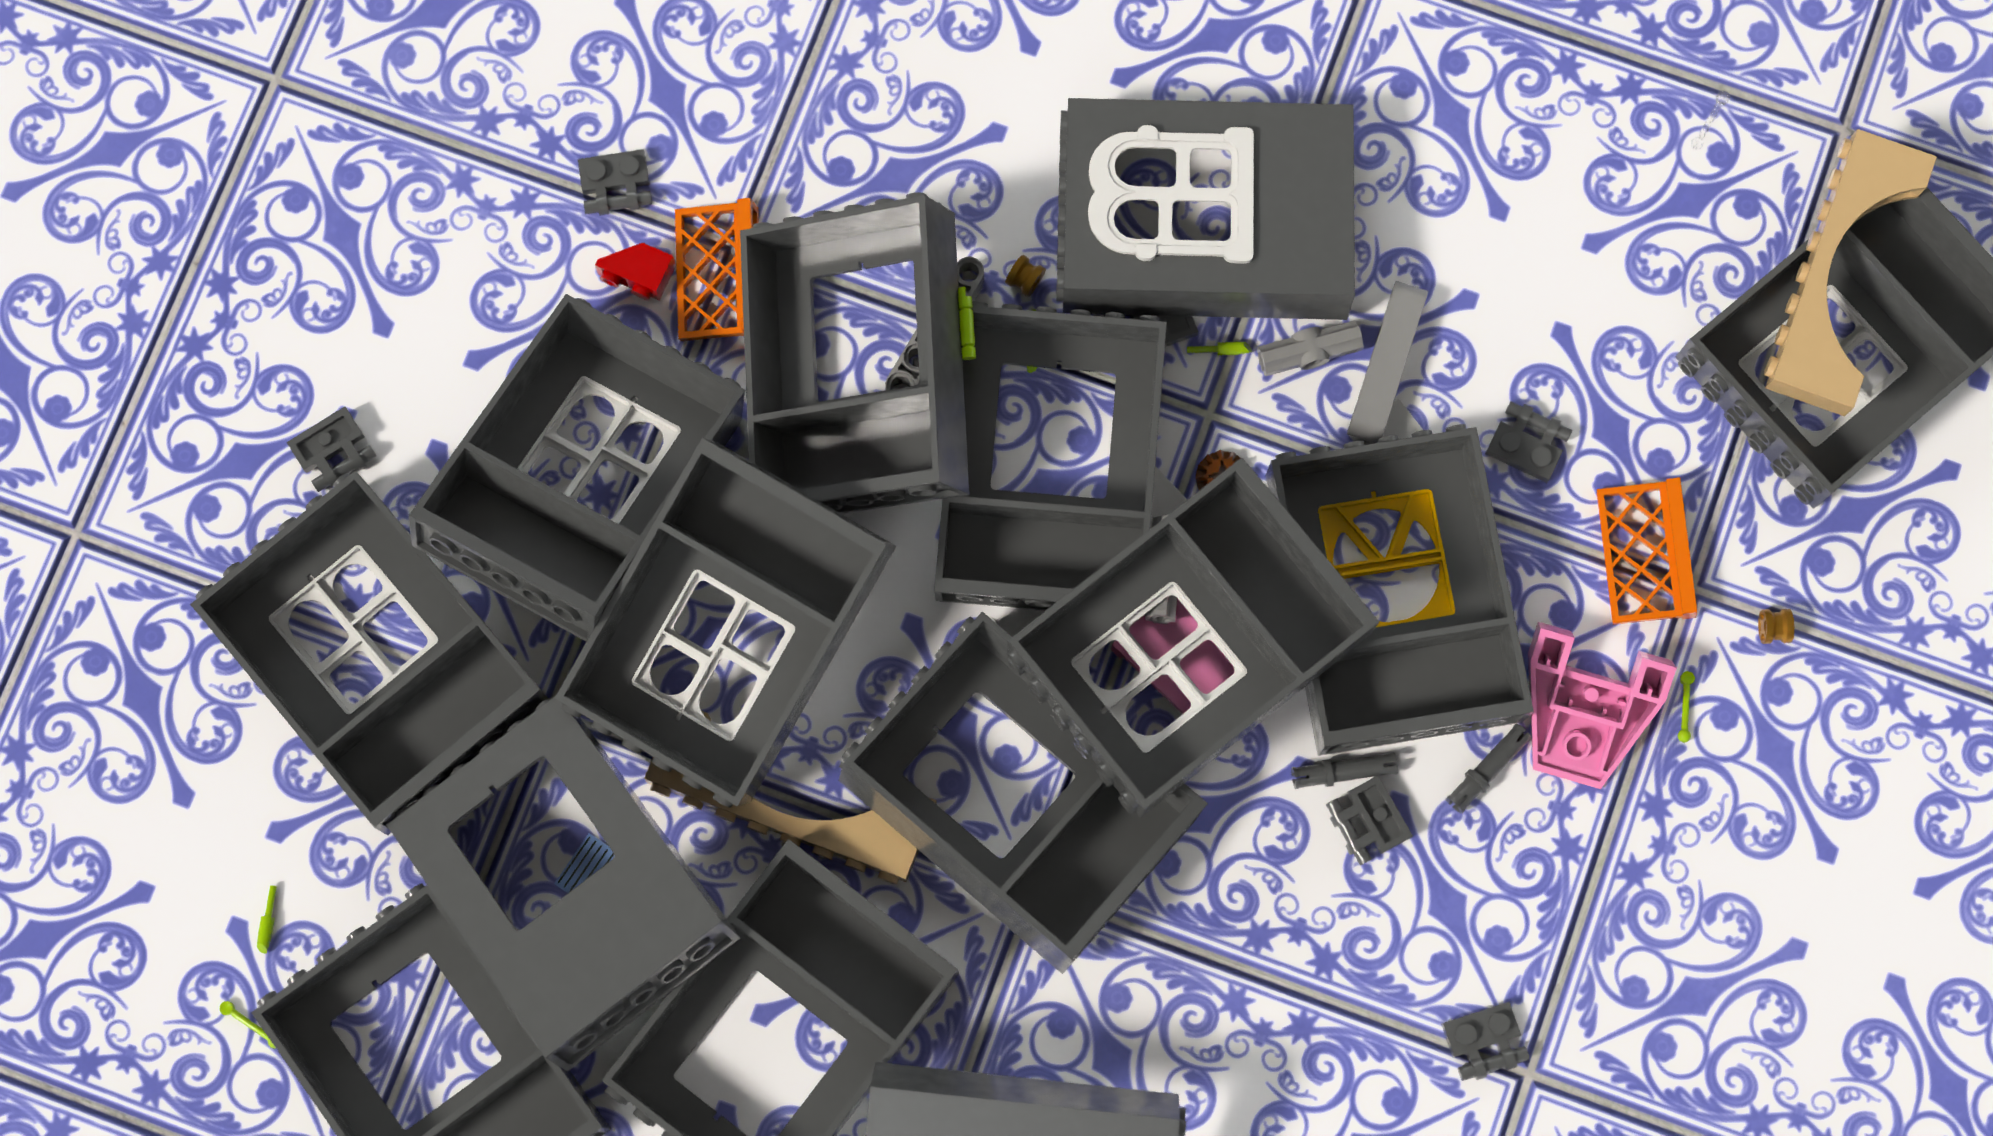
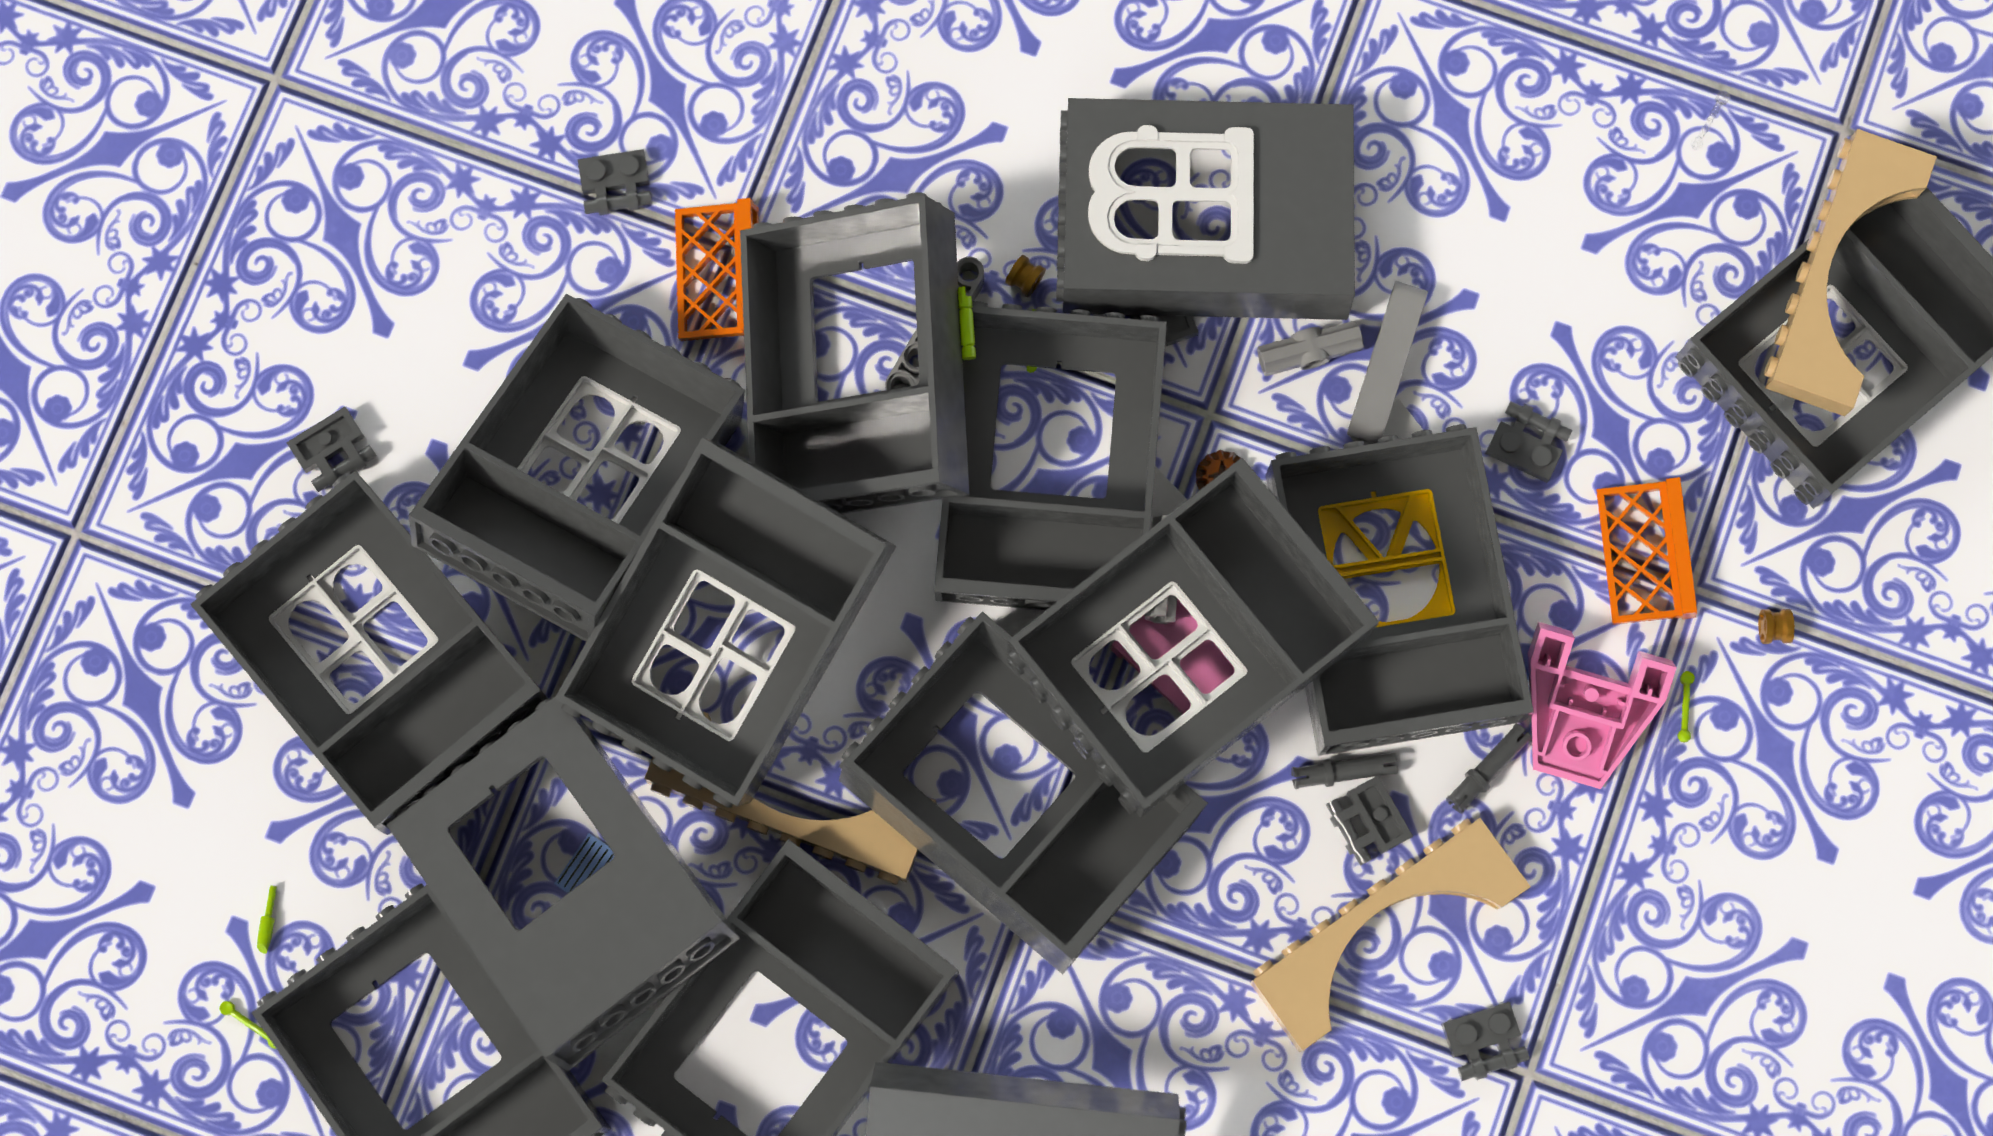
(638, 268): red slope -> none
(1222, 348): lime piece -> none
(1464, 866): none -> tan arch

